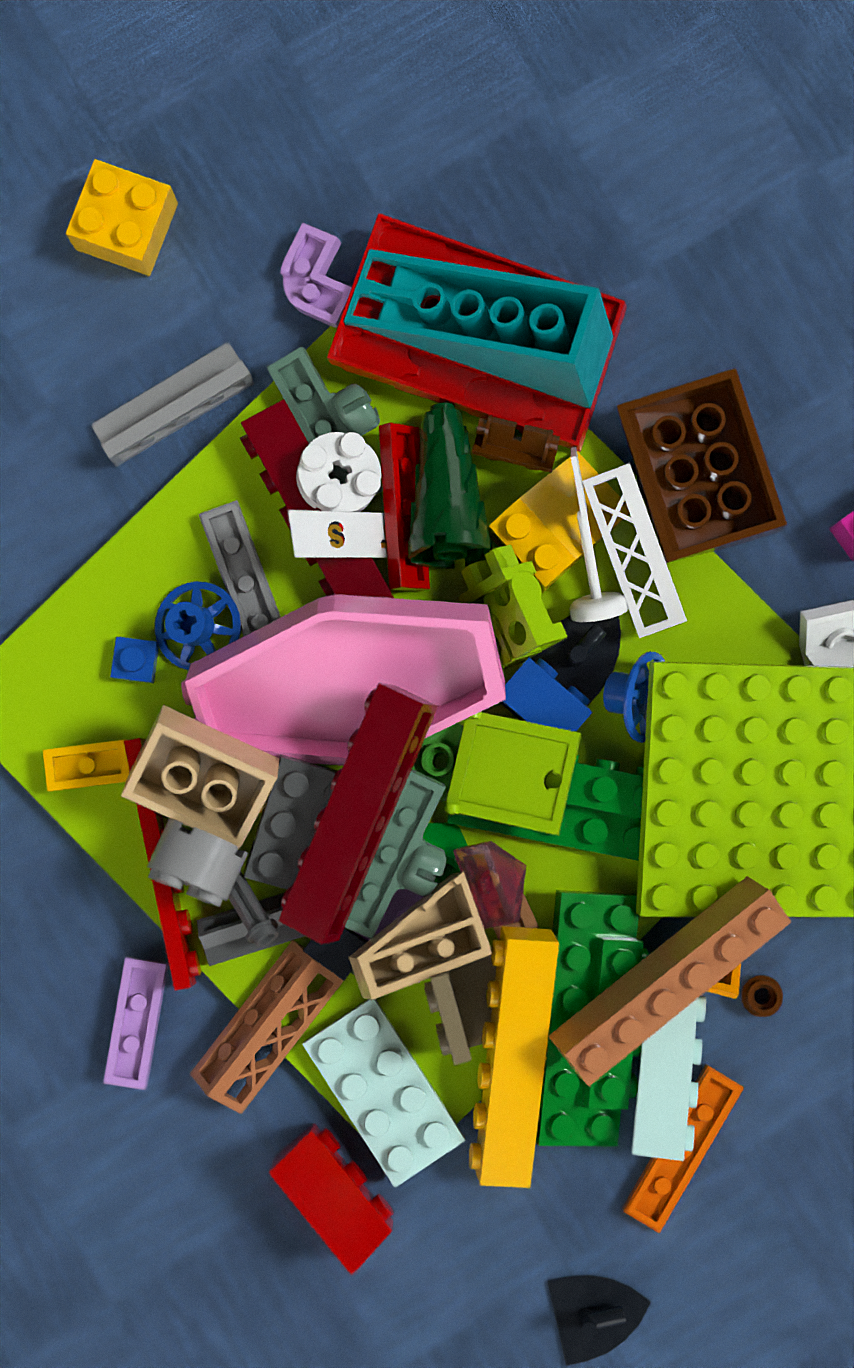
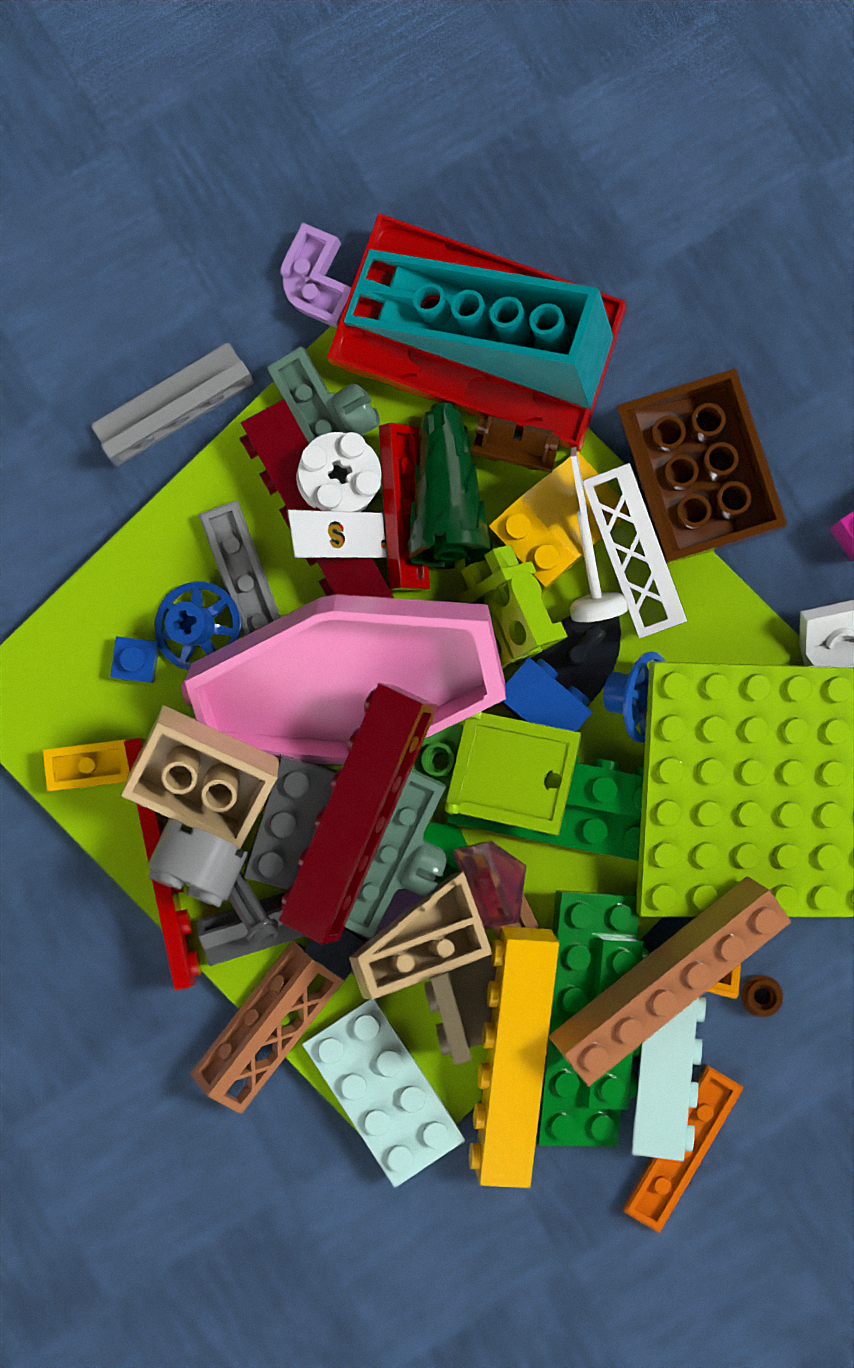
(122, 217): yellow brick -> none
(136, 1023): lavender plate -> none
(333, 1196): red slope -> none
(594, 1314): black shield -> none

